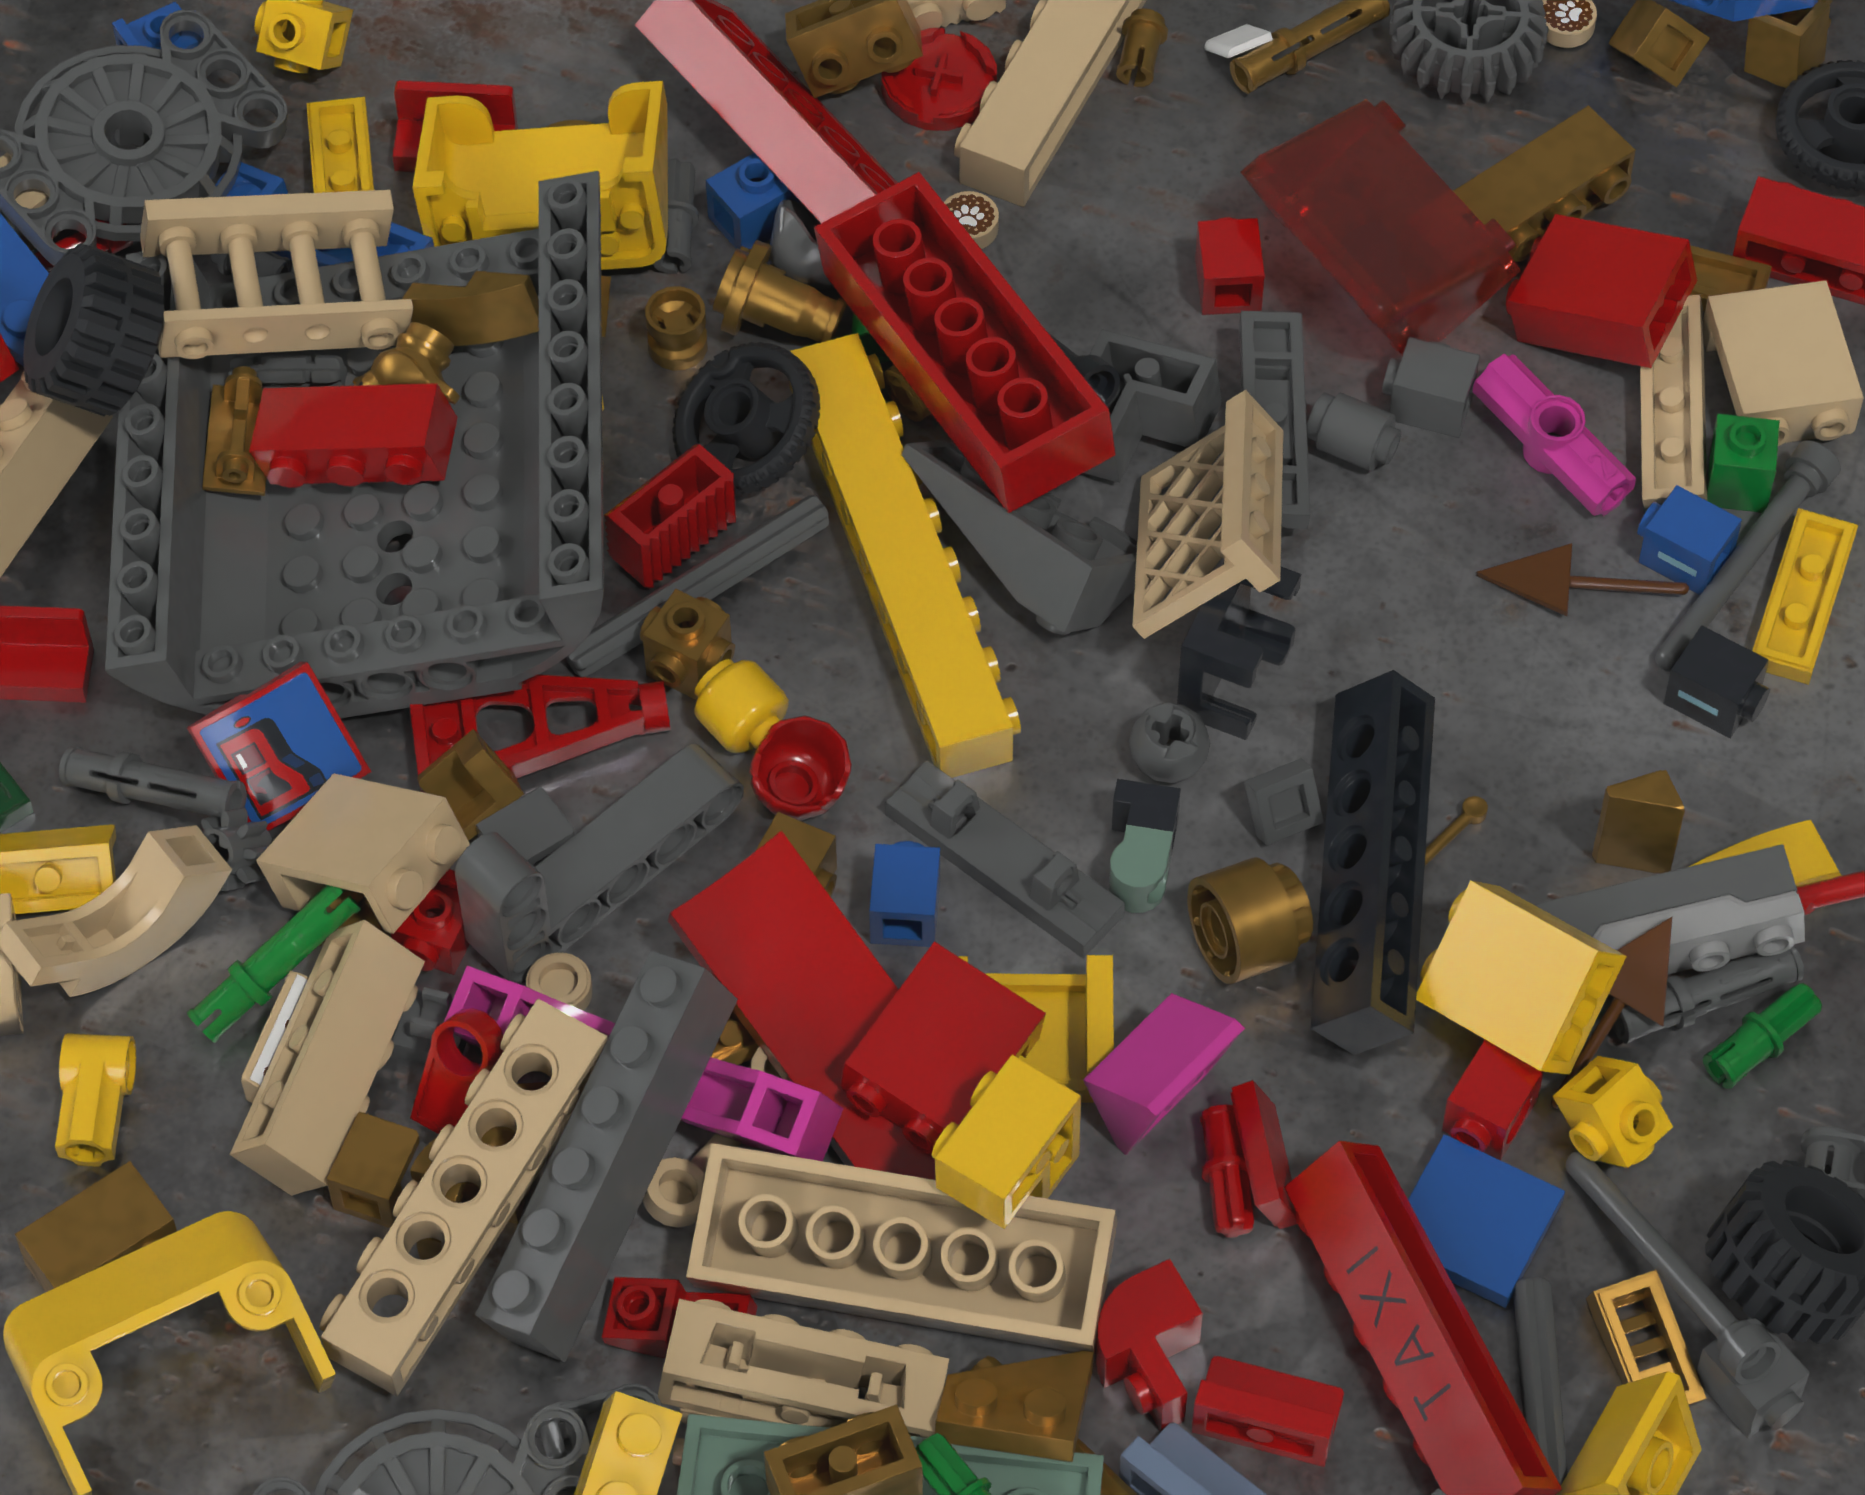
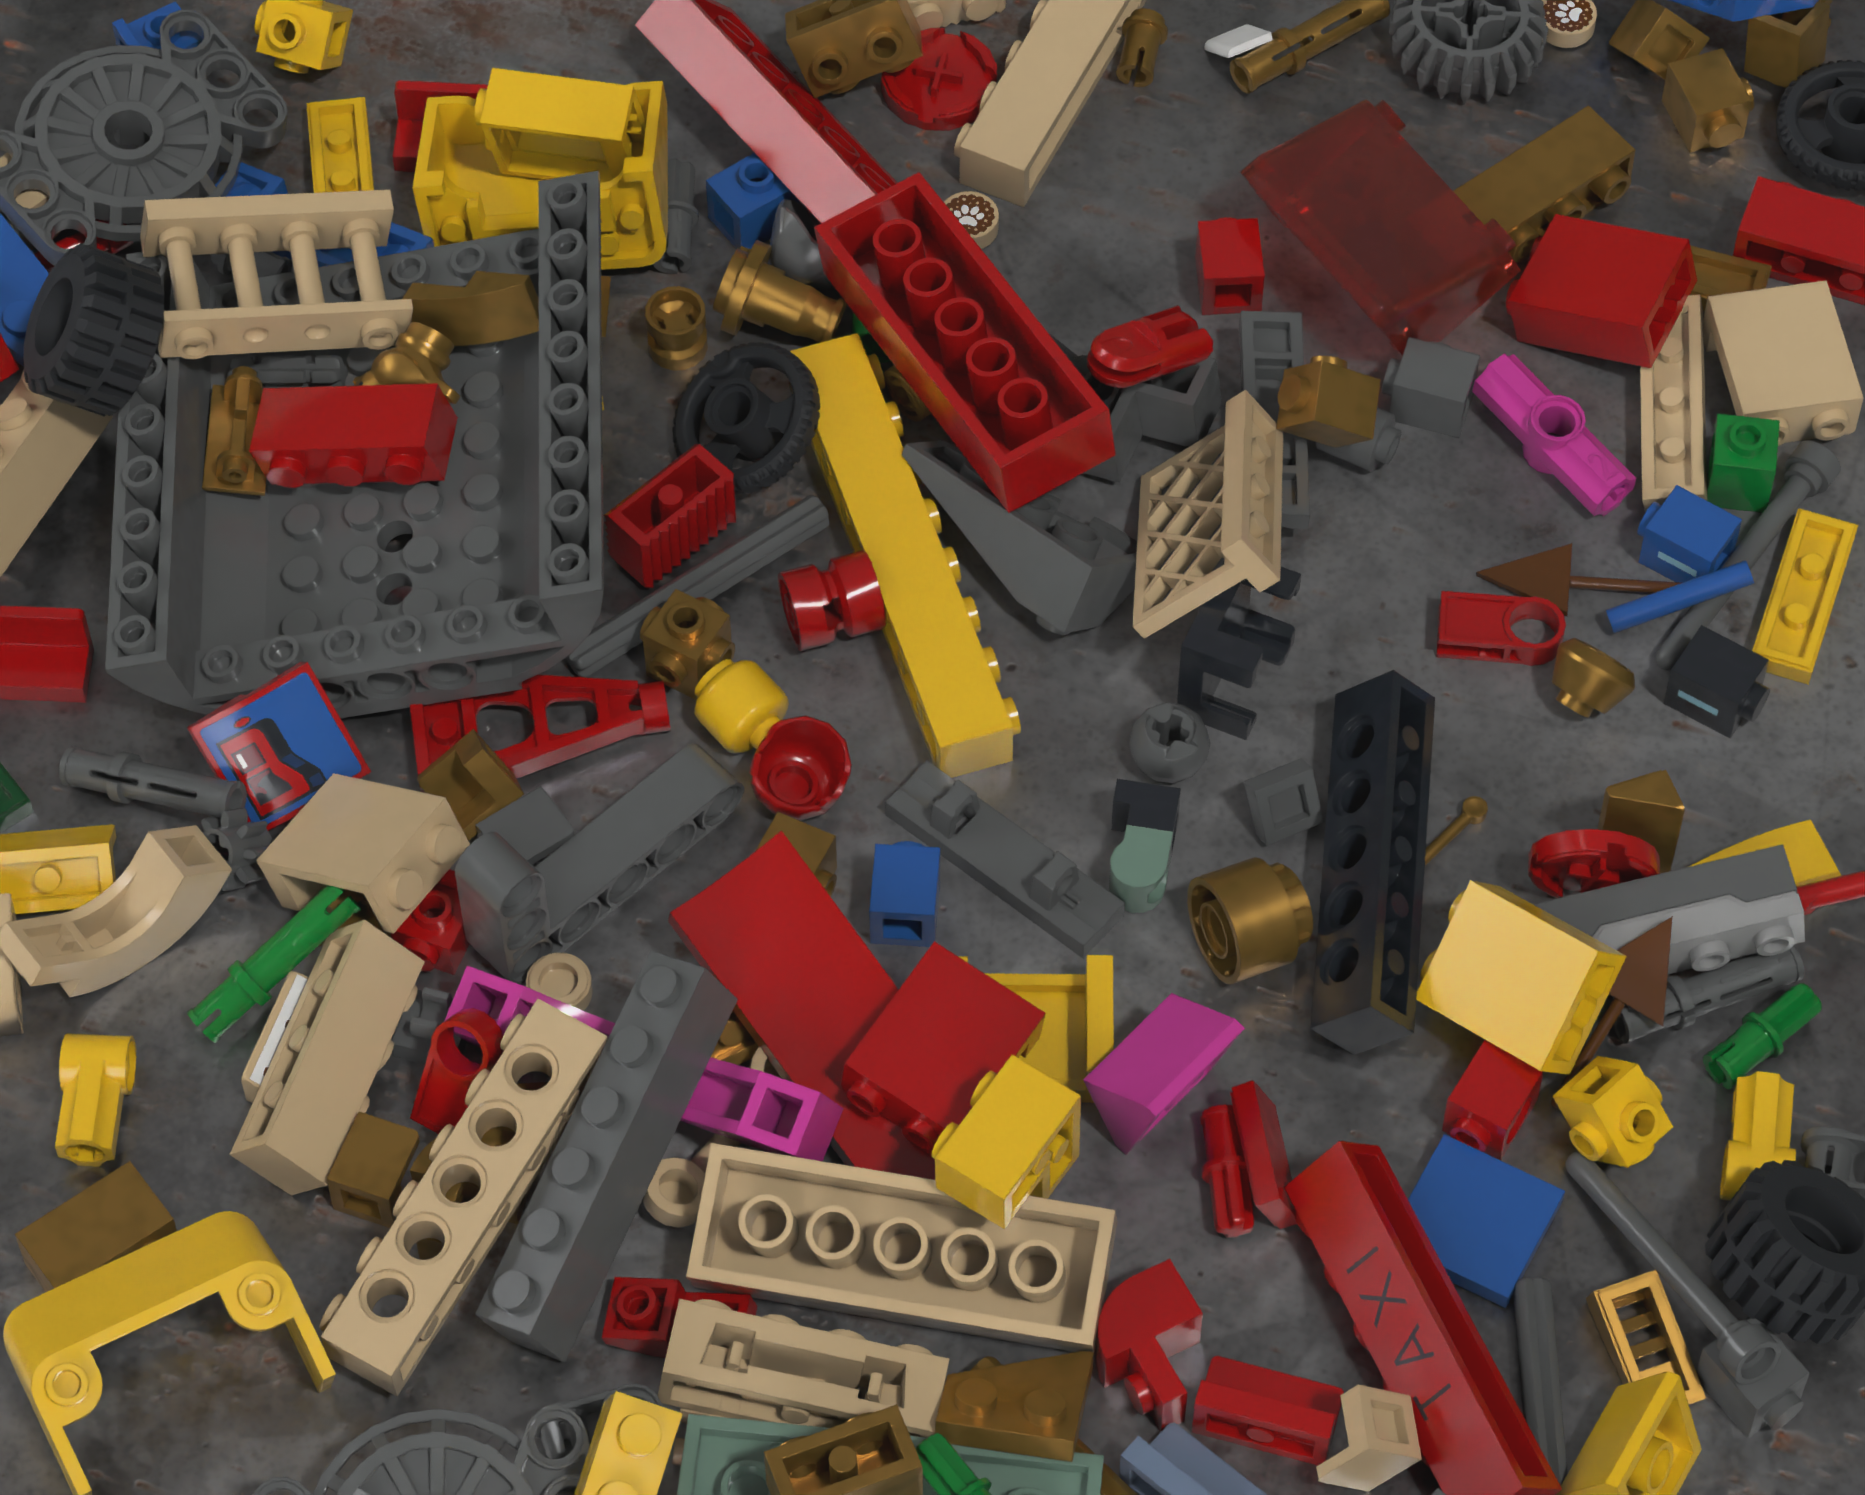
(559, 124): none -> yellow window
(832, 600): none -> red wheel
(1148, 348): none -> red arm
(1328, 402): none -> pearl gold brick
(1379, 1439): none -> tan panel
(1480, 628): none -> red piece
(1589, 860): none -> red tile
(1590, 678): none -> pearl gold cone
(1680, 596): none -> blue piece
(1707, 100): none -> pearl gold brick
(1759, 1128): none -> yellow piece

